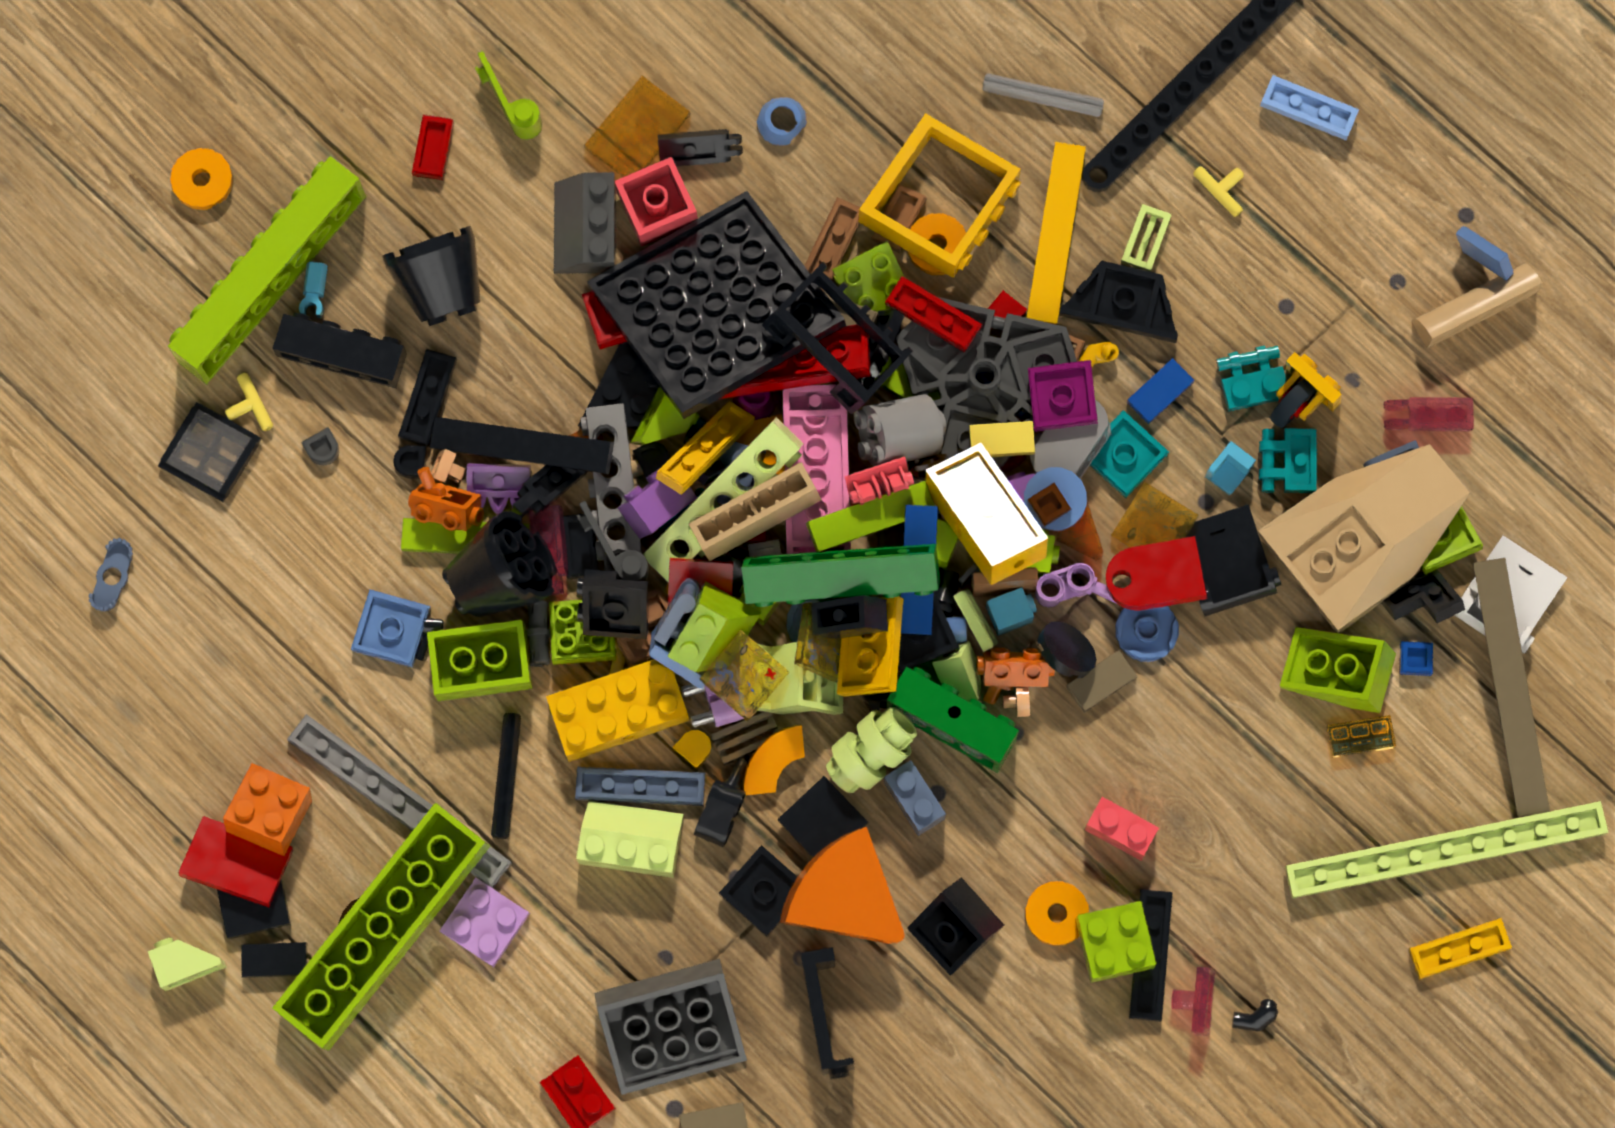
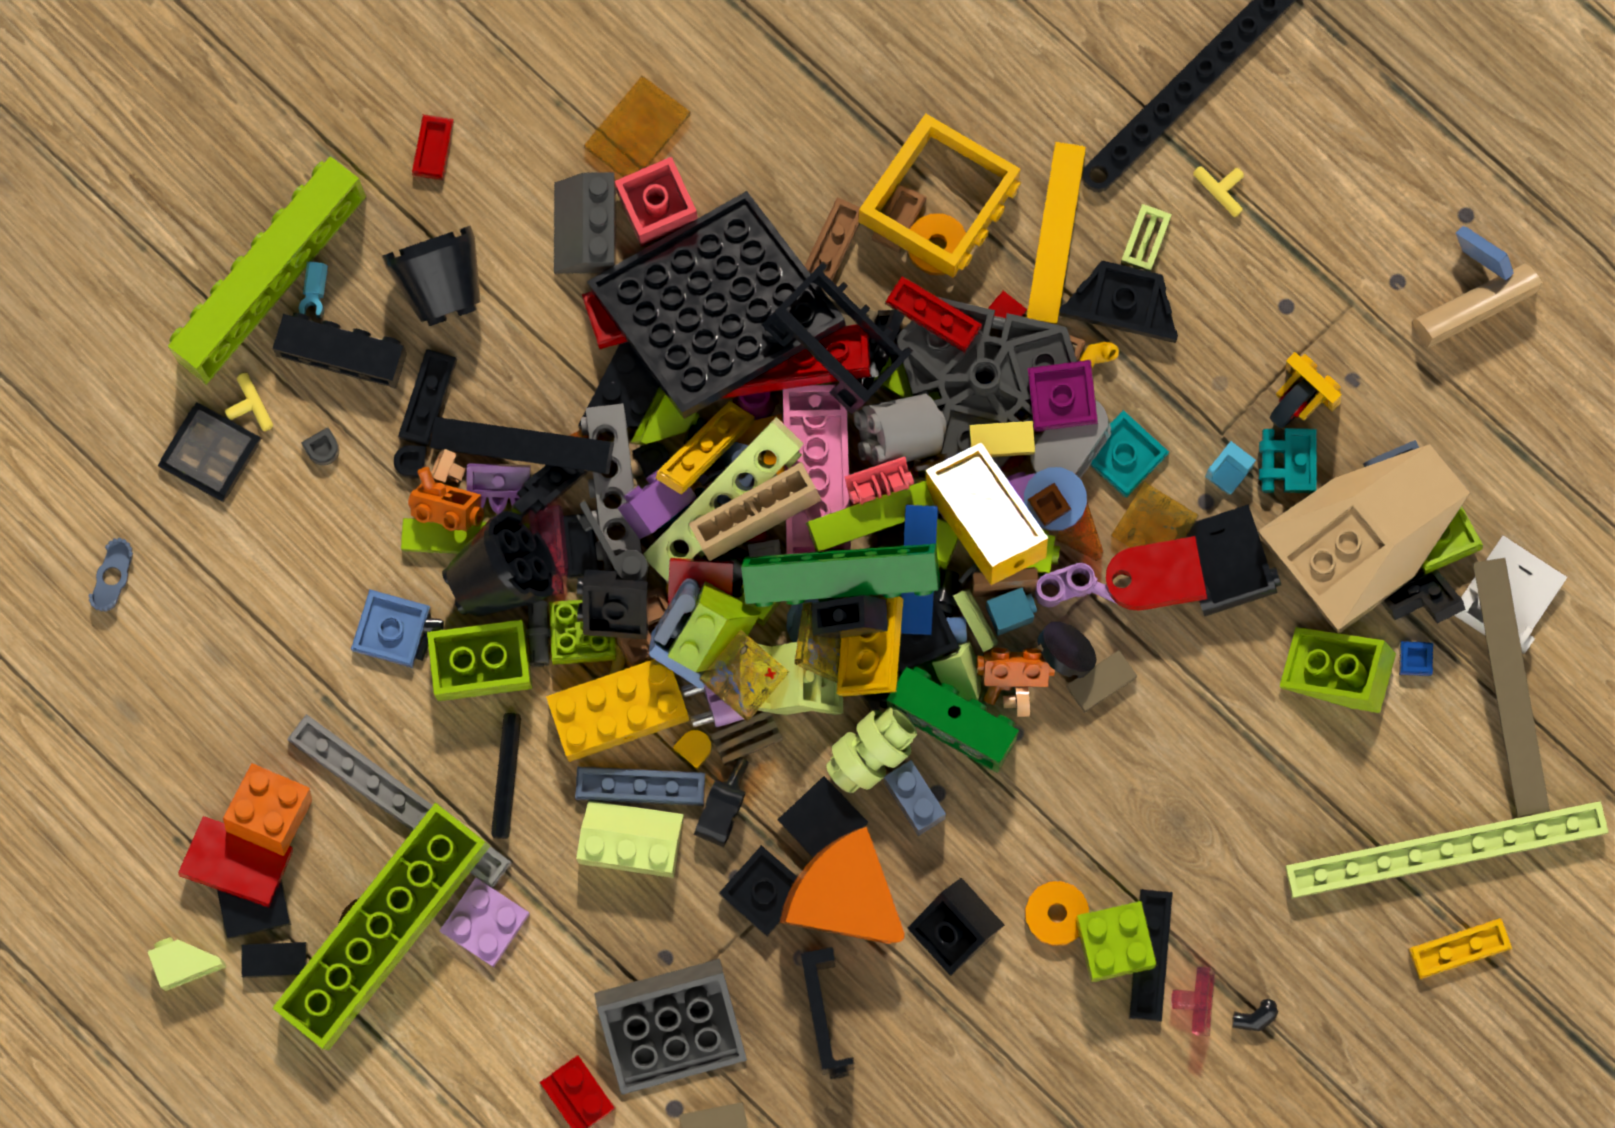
(196, 162): light orange tile -> none
(521, 114): lime door -> none
(699, 147): black hinge -> none
(772, 758): light orange tile -> none
(775, 135): medium blue piece -> none
(870, 276): lime hinge -> none
(1043, 95): light grey axle -> none
(1121, 828): coral brick -> none
(1147, 633): medium blue tile -> none
(1160, 391): blue tile -> none
(1255, 387): teal plate -> none
(1309, 107): light blue plate -> none
(1361, 736): clear yellow tile -> none
(1432, 414): clear pink hinge -> none

